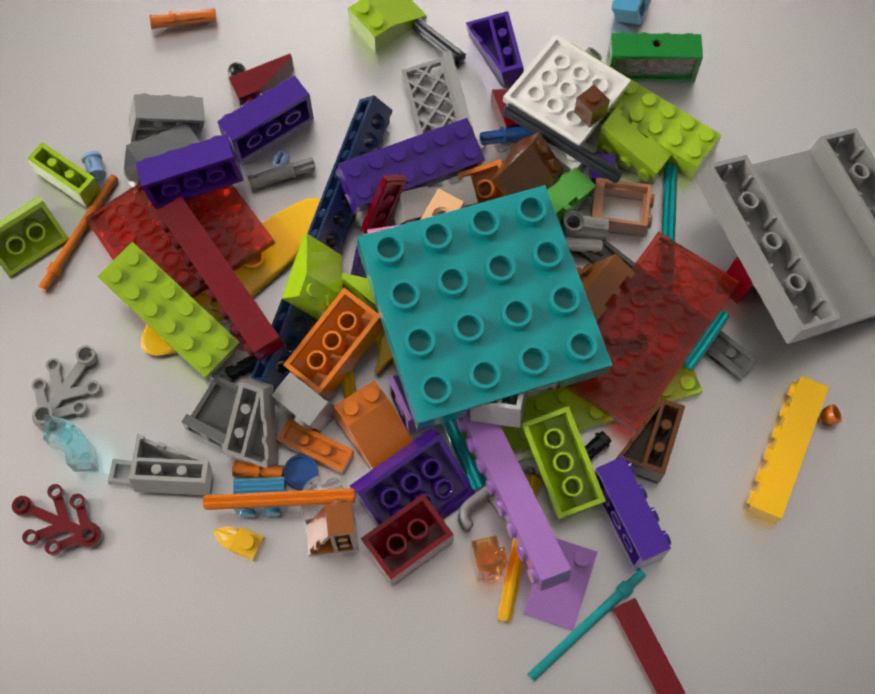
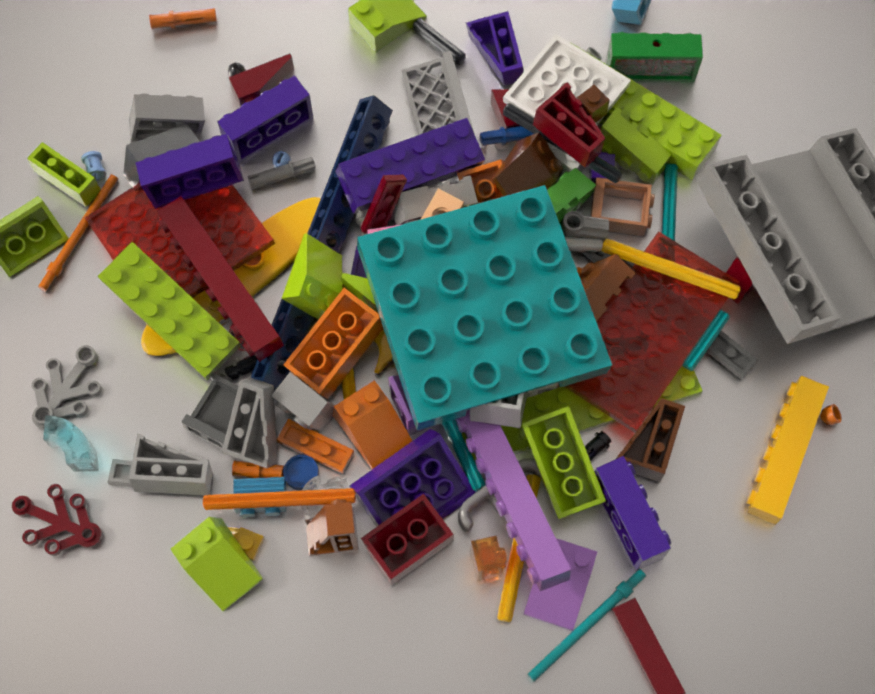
(217, 562): none -> lime slope
(569, 126): none -> dark red wedge
(671, 269): none -> yellow axle

